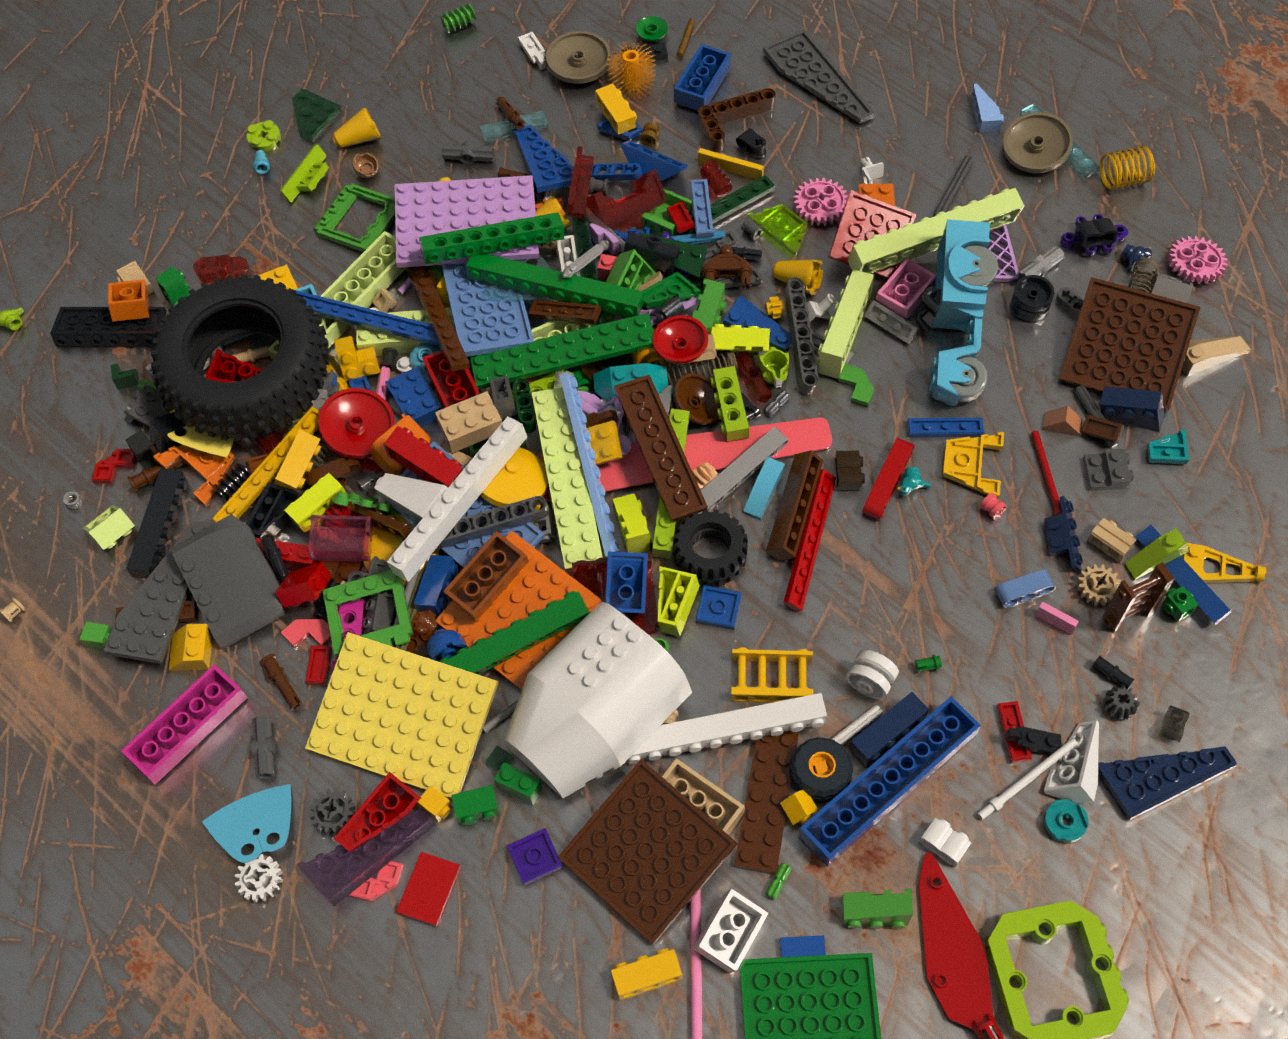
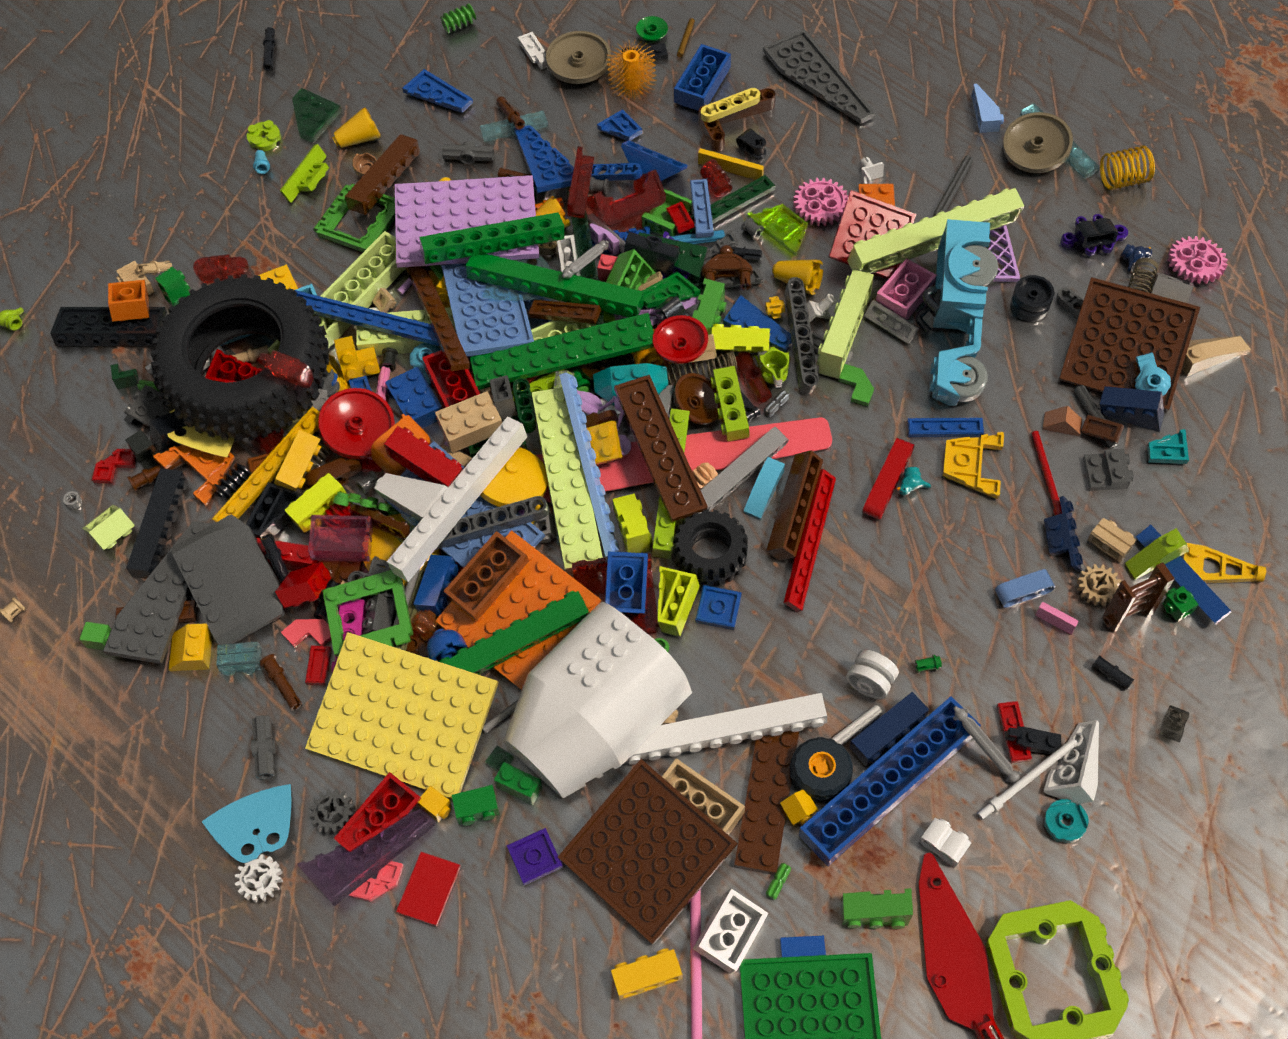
(153, 267): none -> tan pin
(184, 724): dark pink brick -> none
(239, 658): none -> clear light blue brick
(269, 44): none -> black pin
(287, 368): none -> clear red piece
(382, 174): none -> reddish brown brick
(403, 364): white plate -> none
(435, 90): none -> blue wing
(616, 109): yellow brick -> none
(650, 134): pearl gold wheel -> none
(712, 112): none -> light yellow beam
(762, 693): yellow fence -> none
(848, 470): dark brown brick -> none
(986, 745): none -> light grey wheel
(993, 506): coral wheel -> none
(1043, 263): light grey piece -> none
(1129, 701): dark grey gear -> none
(1151, 376): none -> medium azure animal
(1159, 778): dark blue wing -> none

